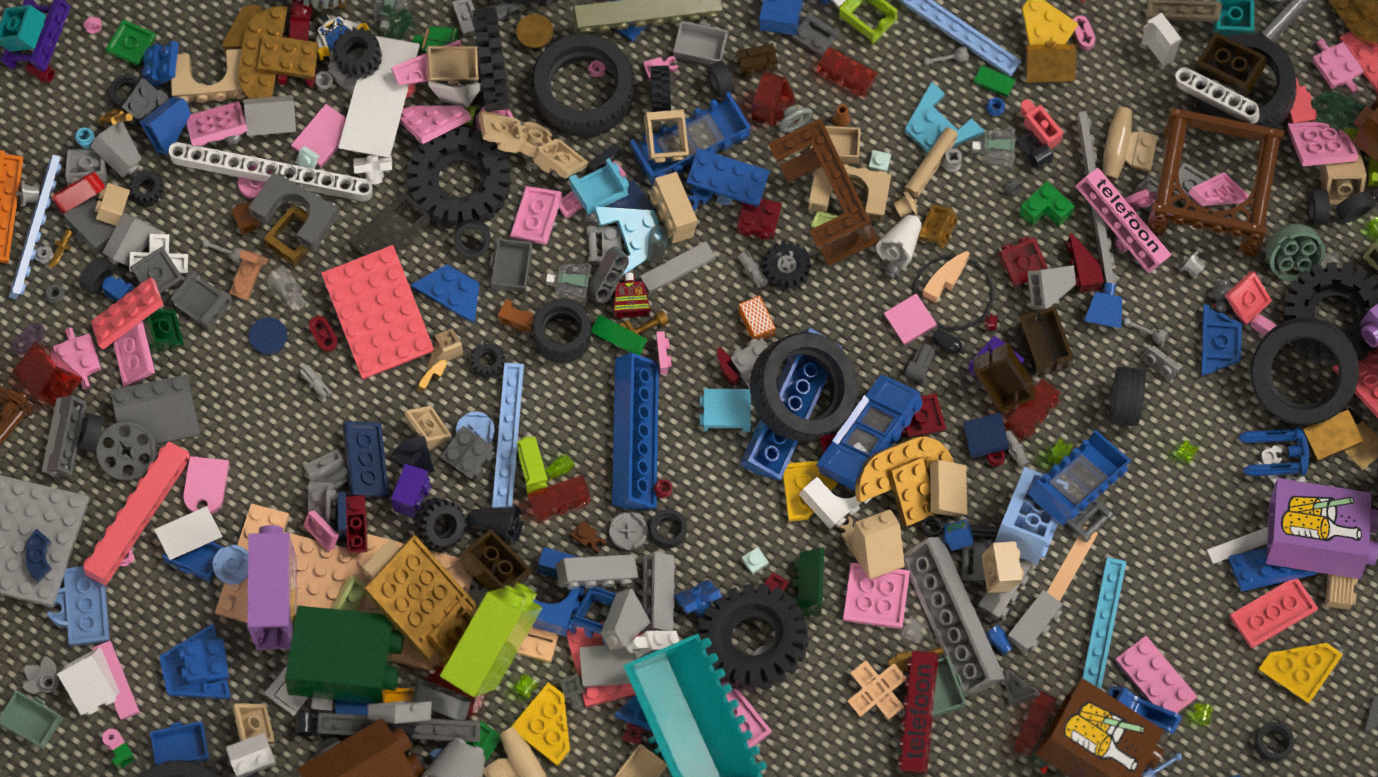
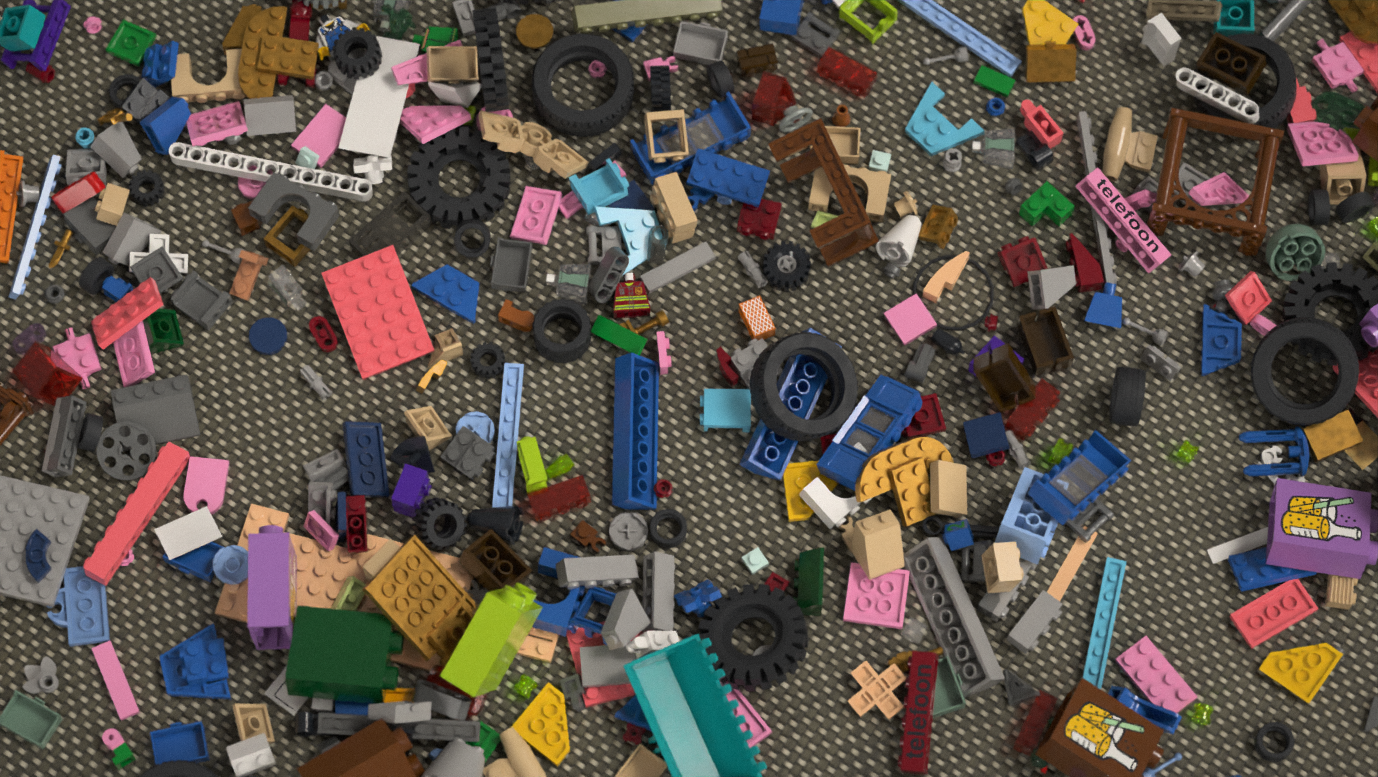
(47, 257): light grey plate -> none
(89, 682): white slope -> none
(931, 162): tan brick -> none
(998, 638): blue cone -> none

